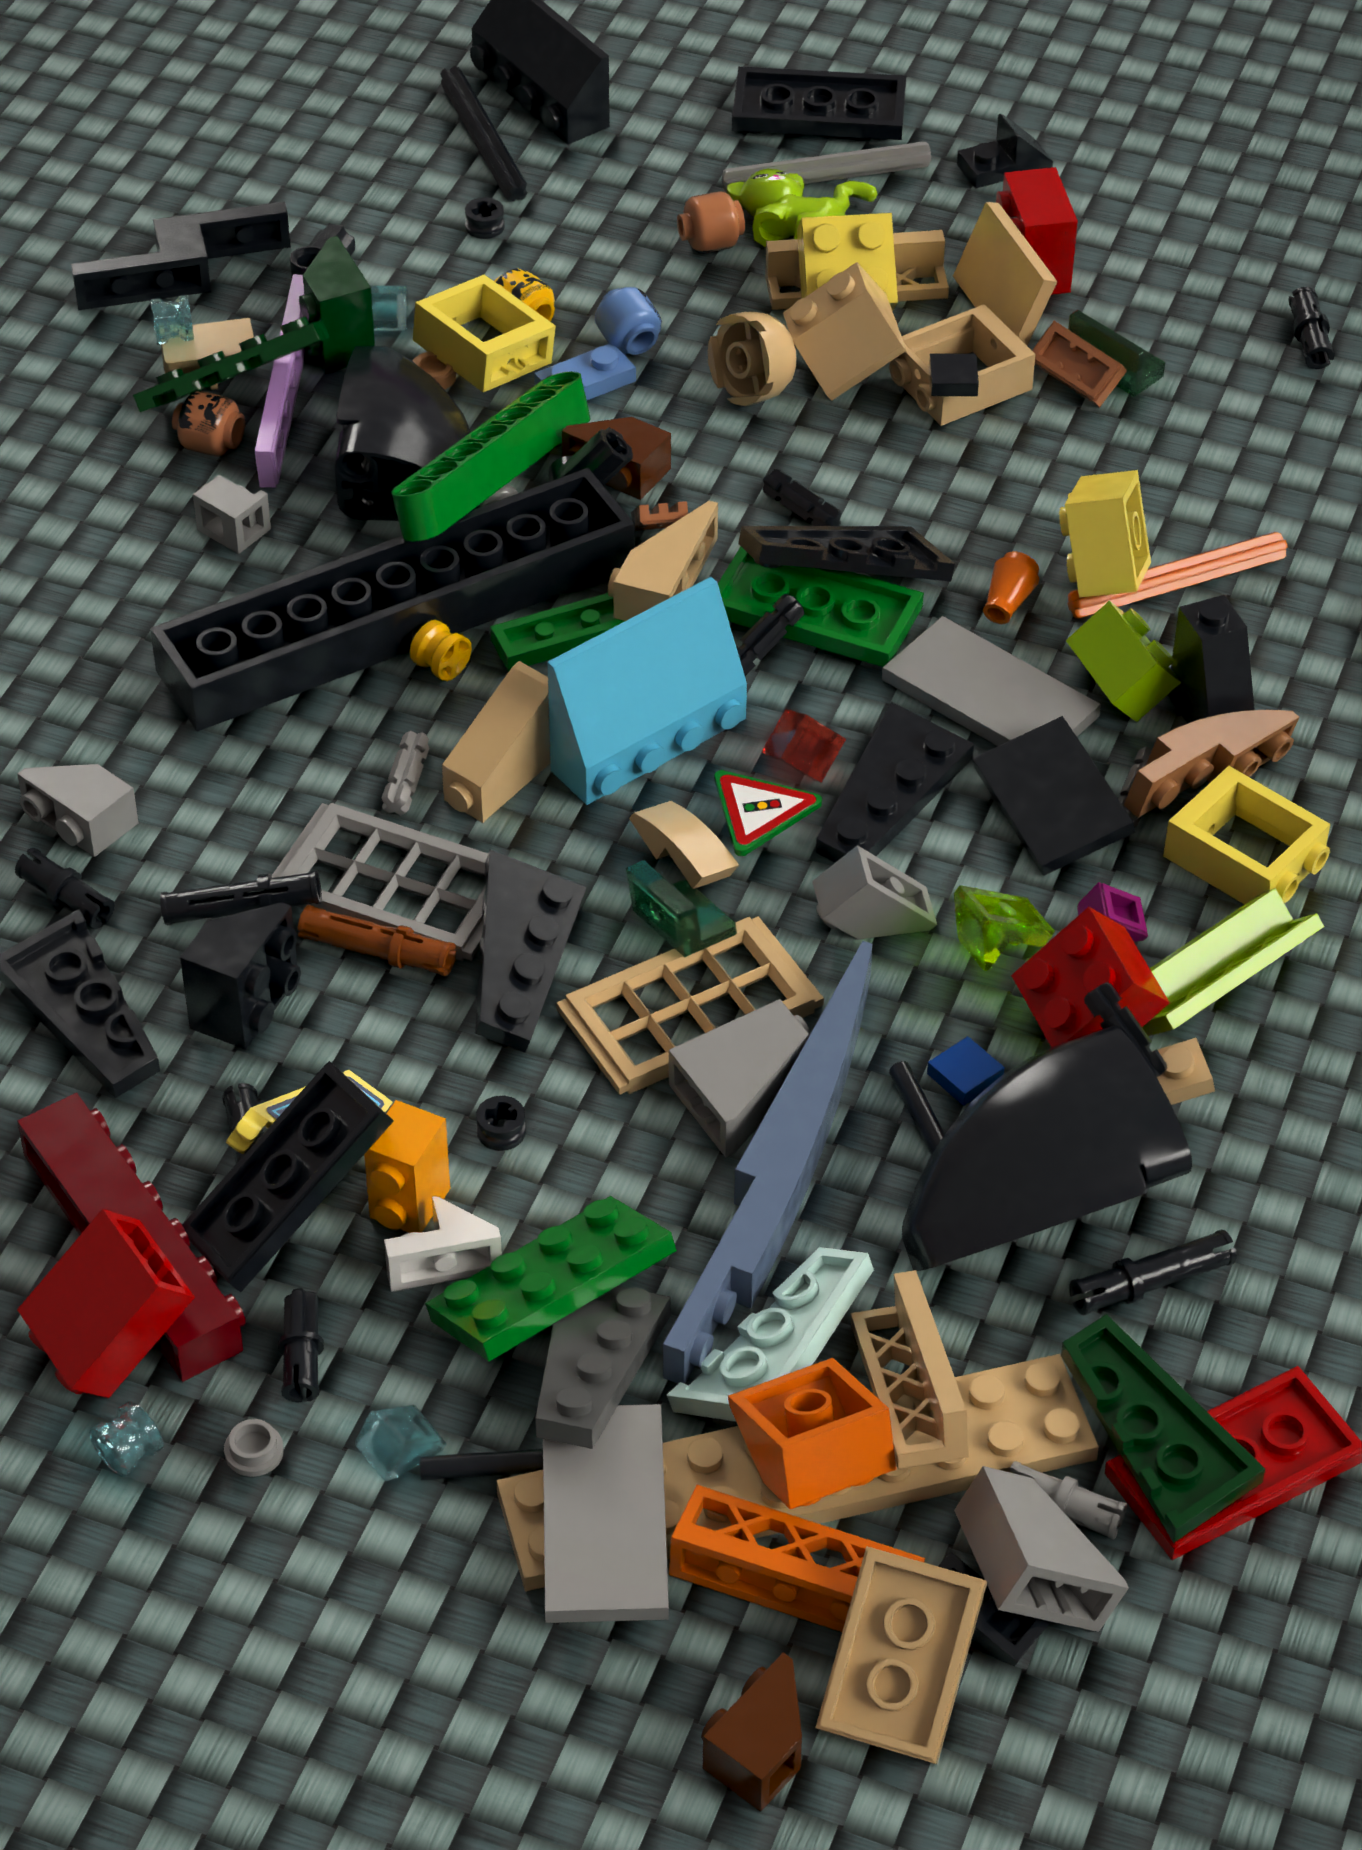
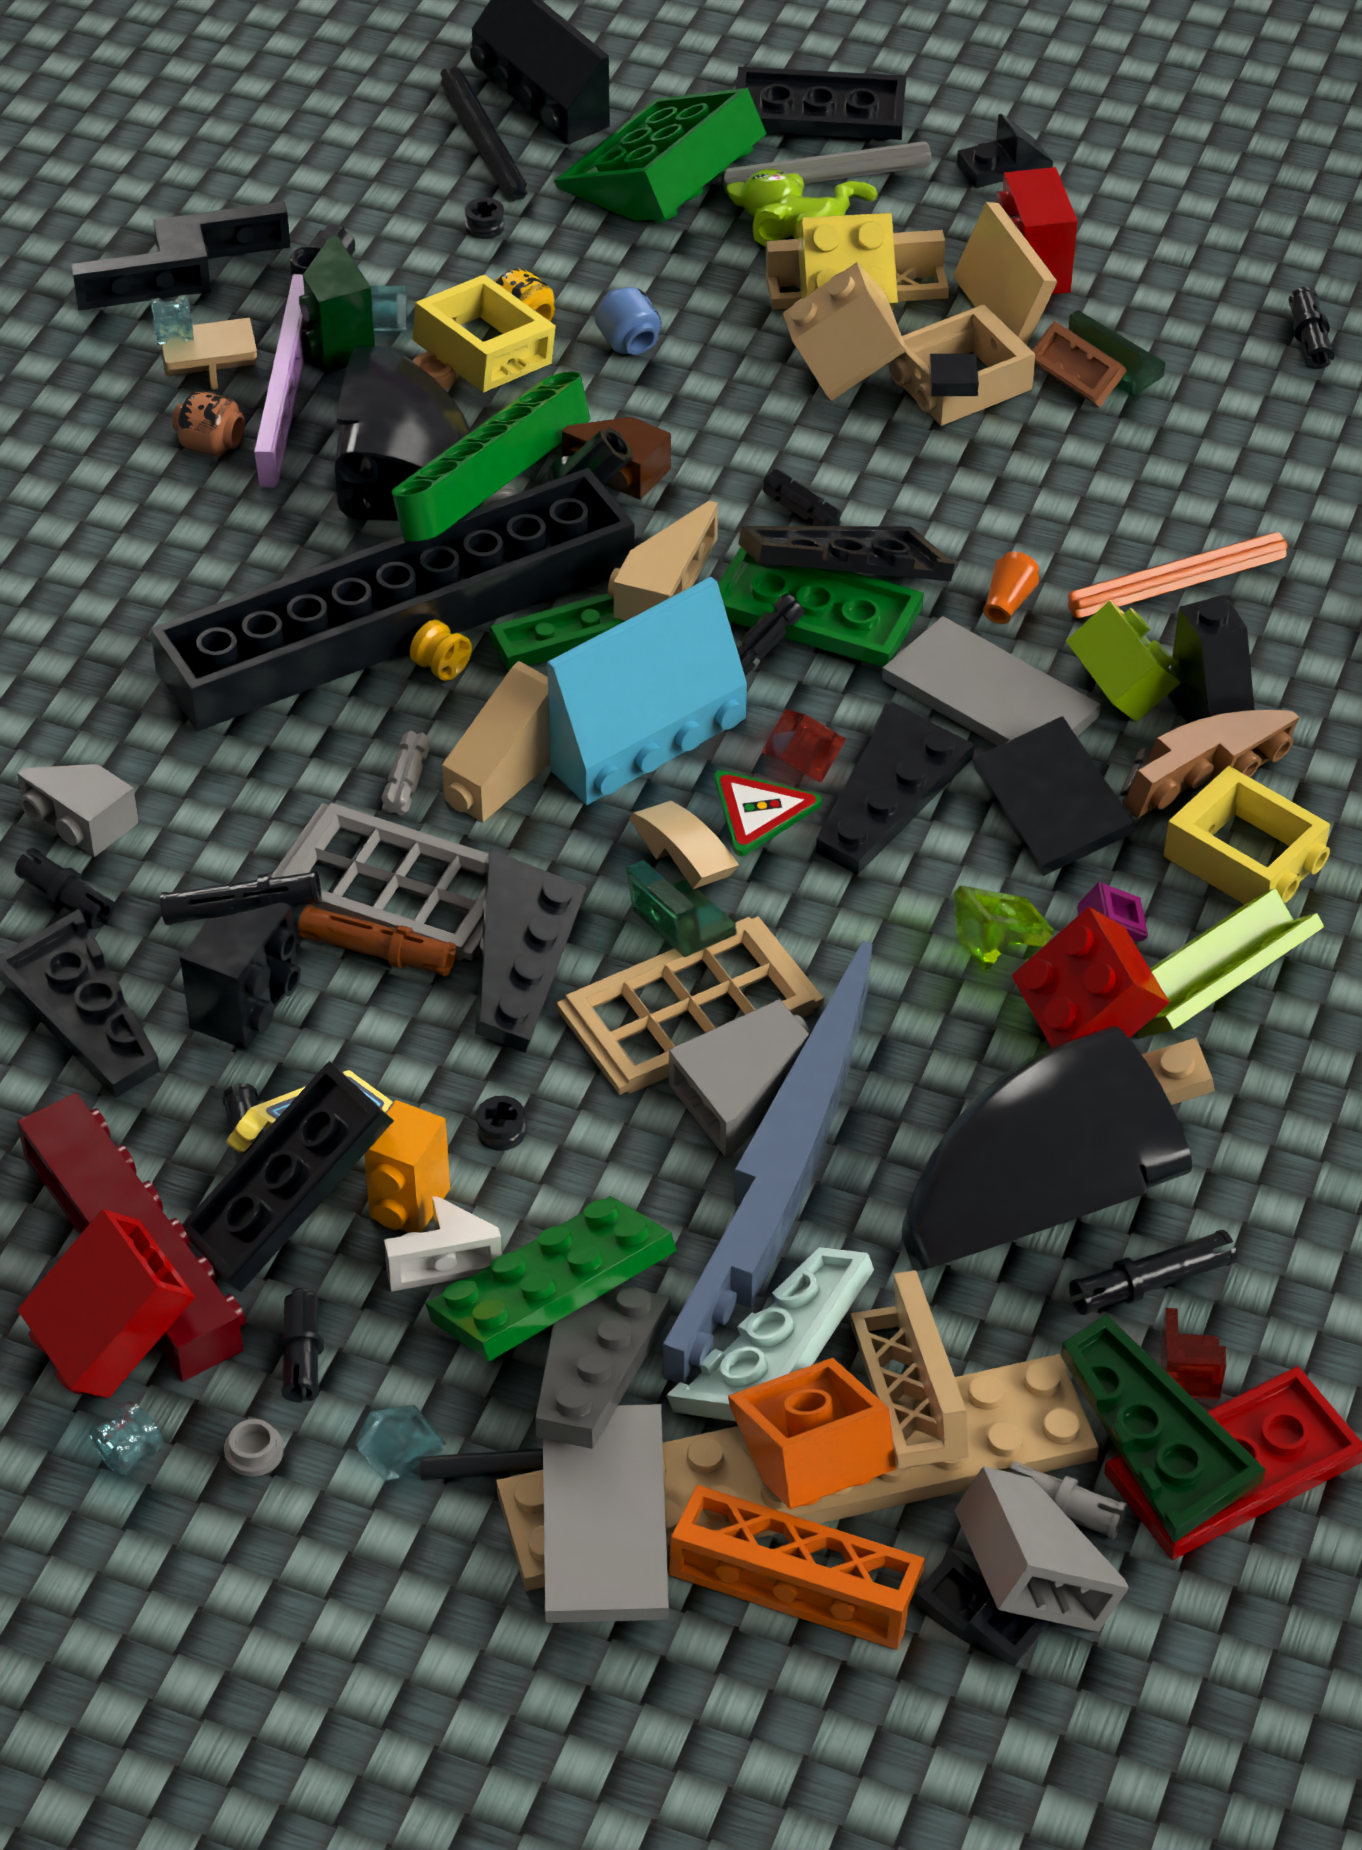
(218, 368): dark green wing -> none
(231, 513): light grey brick -> none
(600, 370): medium blue plate -> none
(659, 516): nougat tile -> none
(666, 154): none -> green slope
(711, 222): nougat head -> none
(751, 357): tan cylinder -> none
(759, 1738): reddish brown slope -> none
(871, 898): light grey slope -> none
(901, 1655): tan tile -> none
(917, 1104): black bar -> none
(964, 1070): blue tile -> none
(1104, 1002): black axle -> none
(1106, 534): light yellow brick -> none
(1192, 1360): none -> clear red panel

